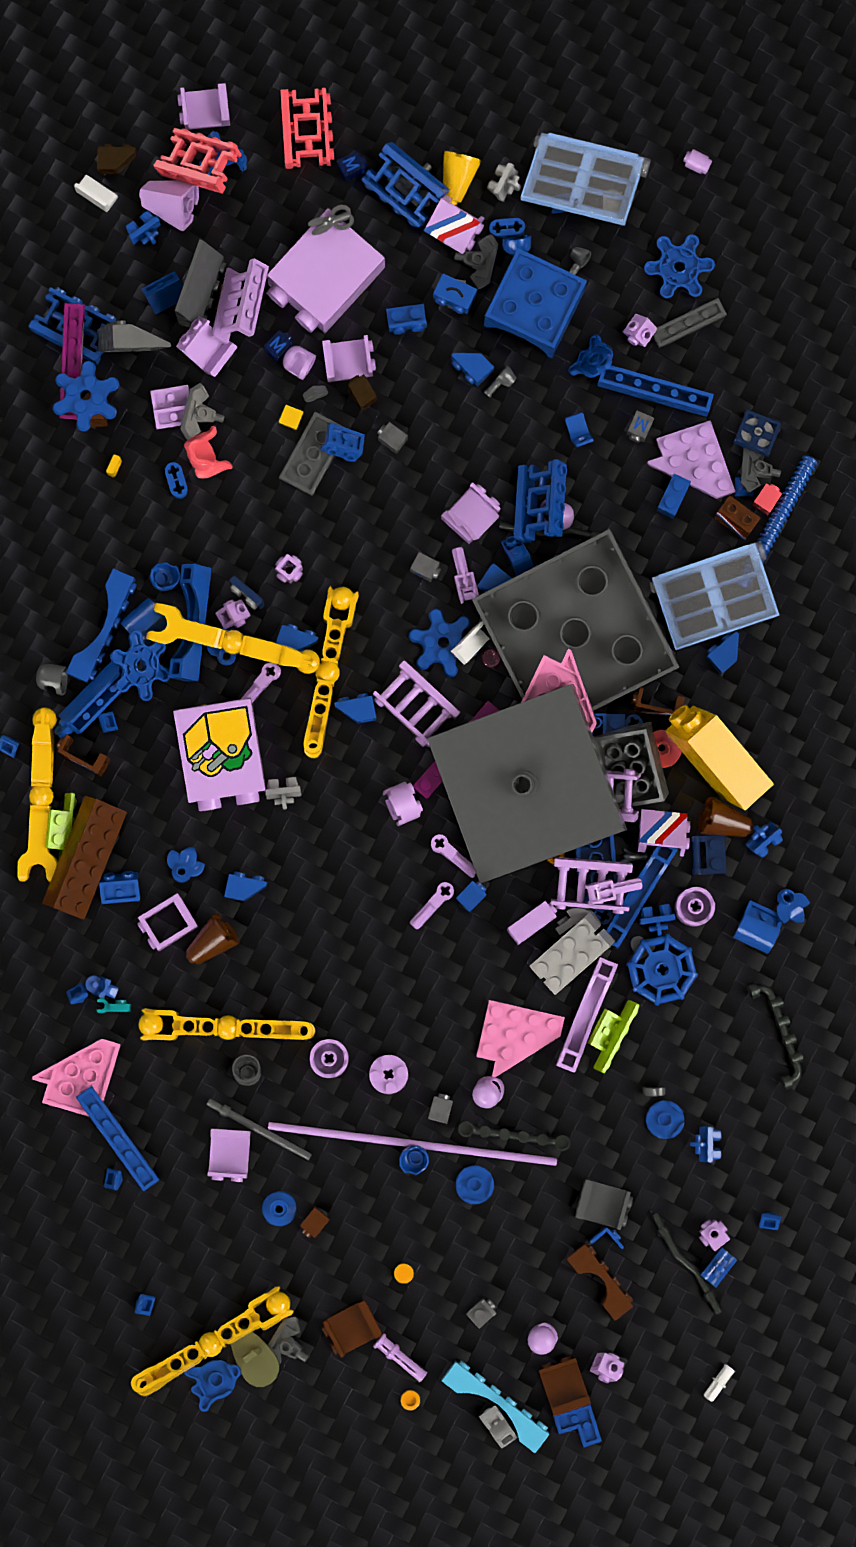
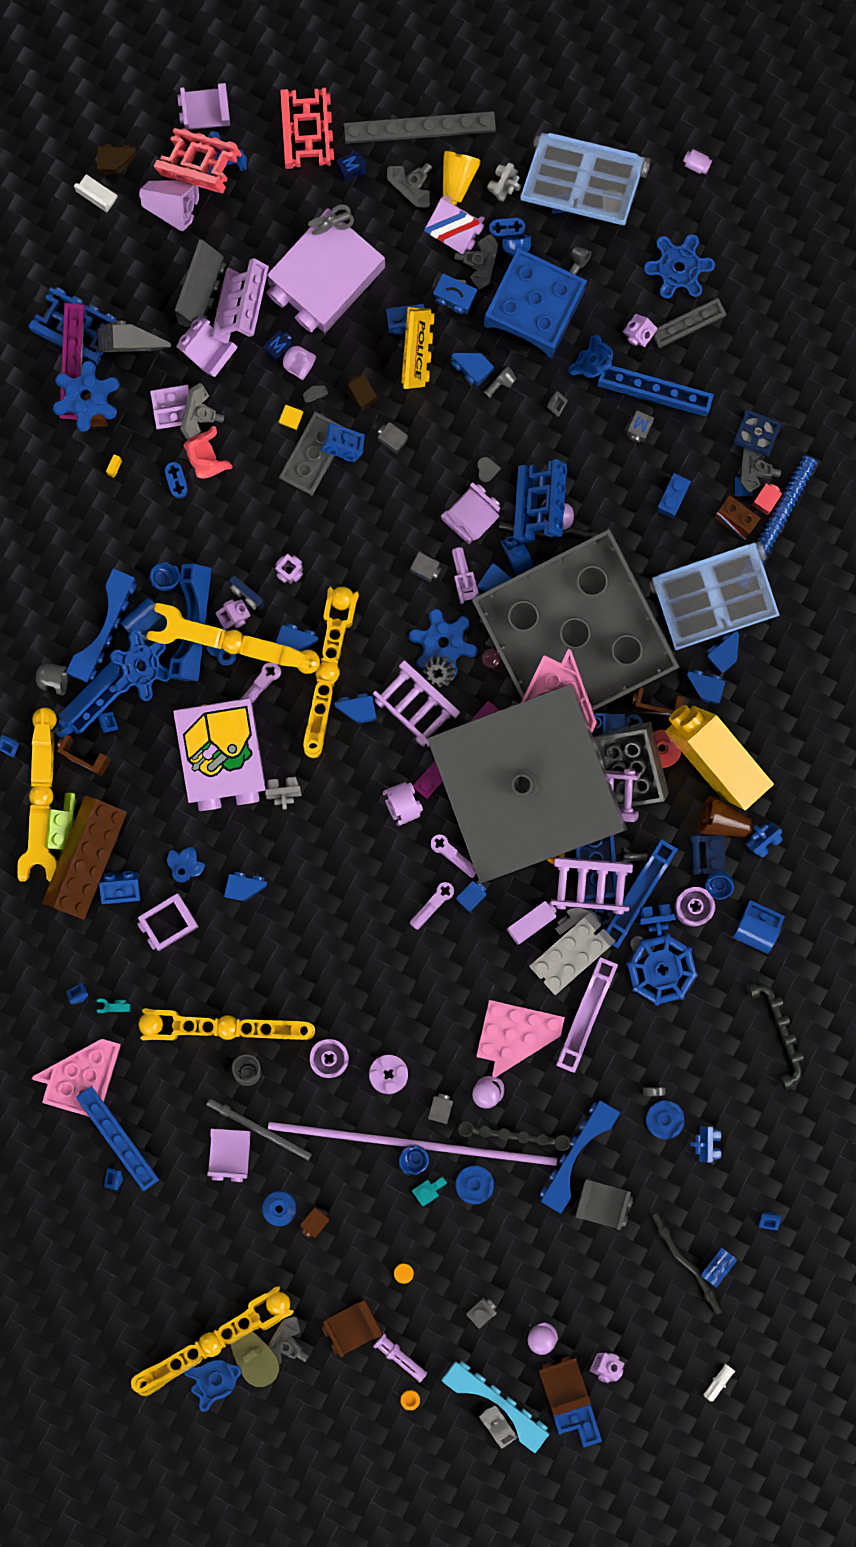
(100, 986): blue hips -> none
(144, 1304): blue slope -> none
(150, 224): blue hips -> none
(163, 292): blue panel -> none
(212, 940): reddish brown cone -> none
(348, 359): lavender panel -> none
(415, 174): blue fence -> none
(416, 347): none -> yellow piece
(419, 127): none -> dark grey plate
(427, 1192): none -> teal plate
(434, 665): none -> dark grey gear
(470, 644): white panel -> none
(487, 469): none -> dark grey tile
(557, 403): none -> dark grey slope
(558, 1191): none -> blue arch
(578, 429): blue bracket -> none
(608, 890): lavender connector -> none
(610, 1032): lime bracket -> none
(613, 1234): blue bracket -> none
(615, 1301): reddish brown arch -> none
(663, 830): panel -> none
(696, 457): lavender wing -> none
(706, 688): none -> blue slope
(719, 885): none -> blue hair
(720, 1237): lavender brick -> none
(793, 908): blue plate -> none

